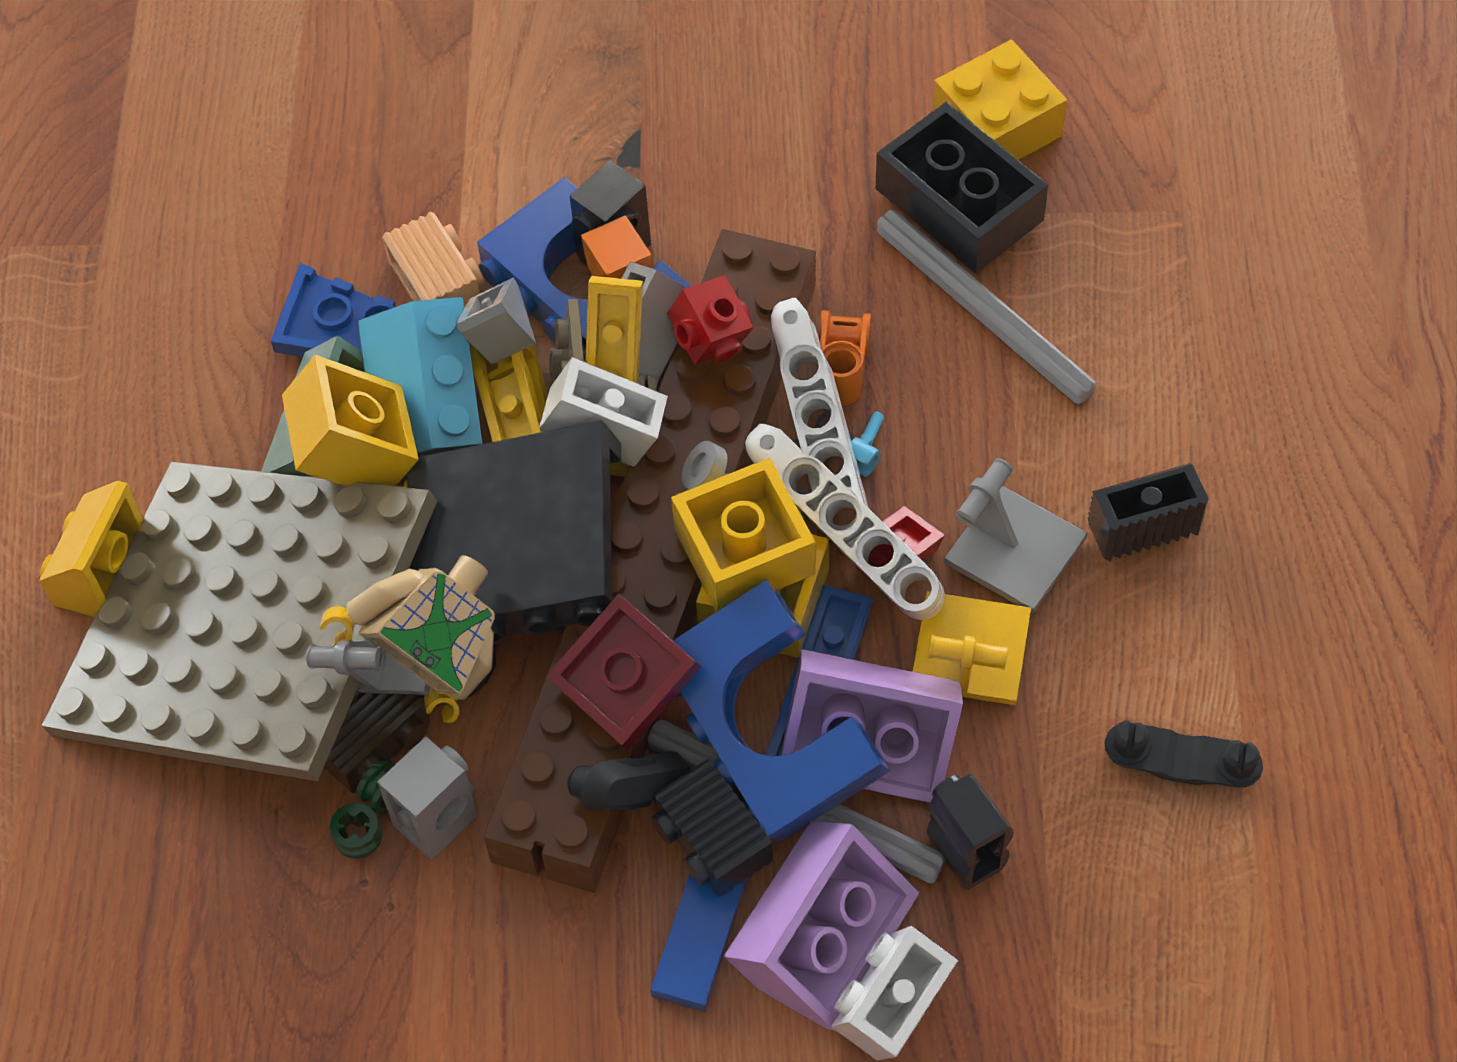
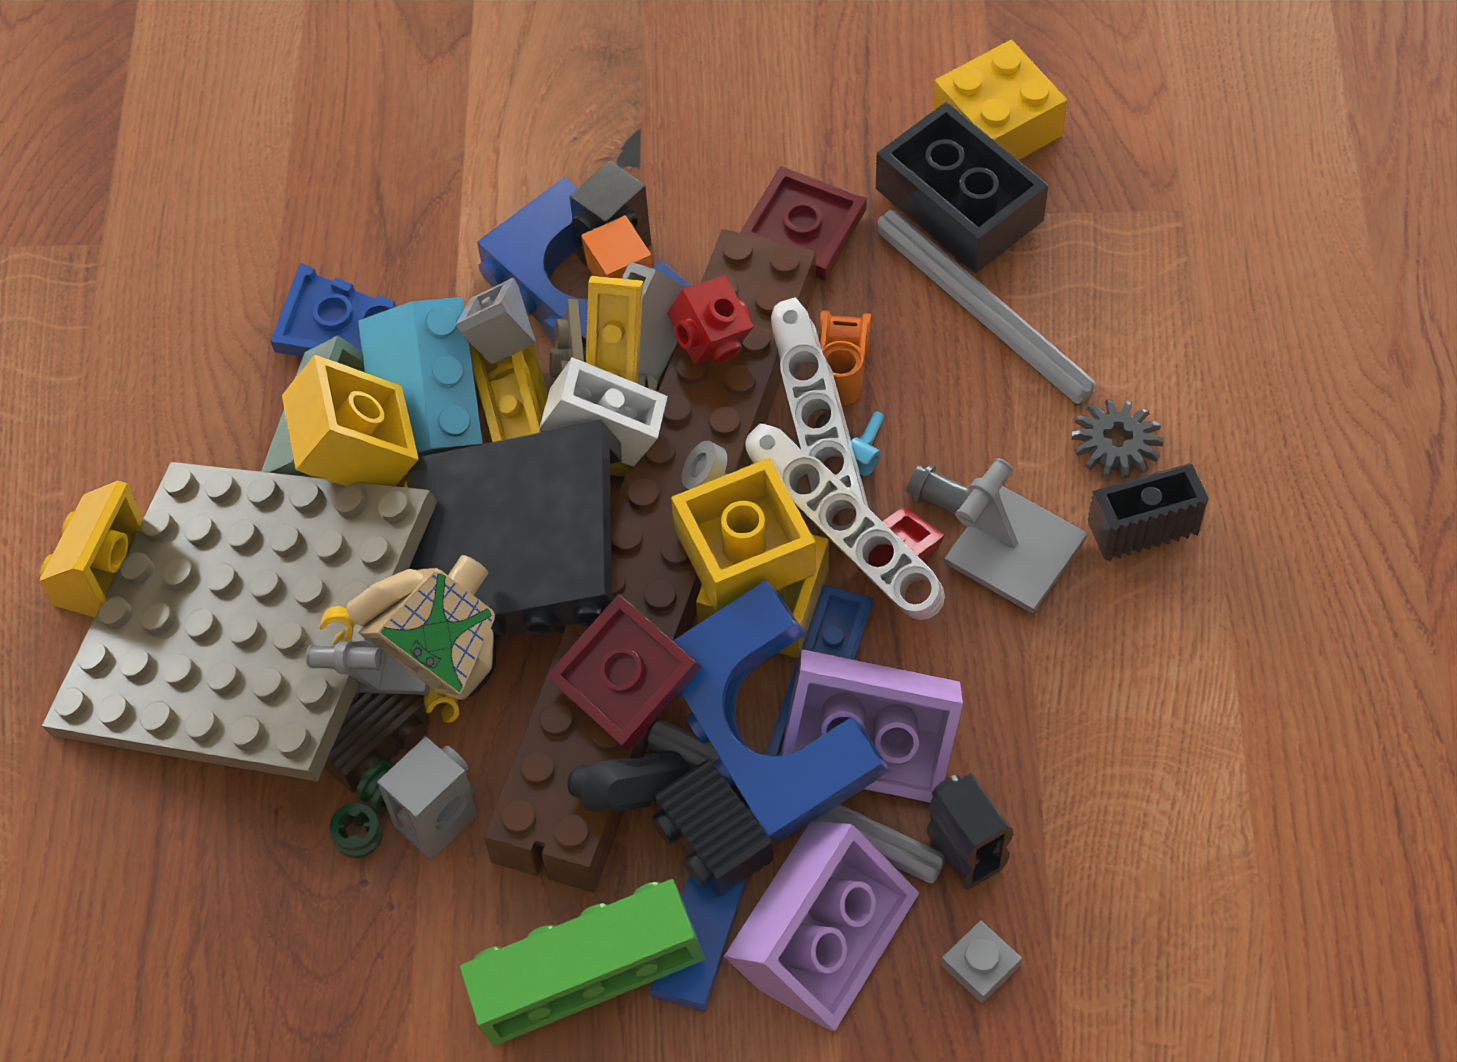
(430, 261): light nougat brick -> none
(581, 962): none -> bright green brick
(807, 215): none -> dark red plate
(893, 993): white brick -> none
(936, 489): none -> dark grey pin
(977, 645): yellow plate -> none
(981, 961): none -> light grey plate
(1102, 448): none -> dark grey gear
(1184, 757): black piece -> none

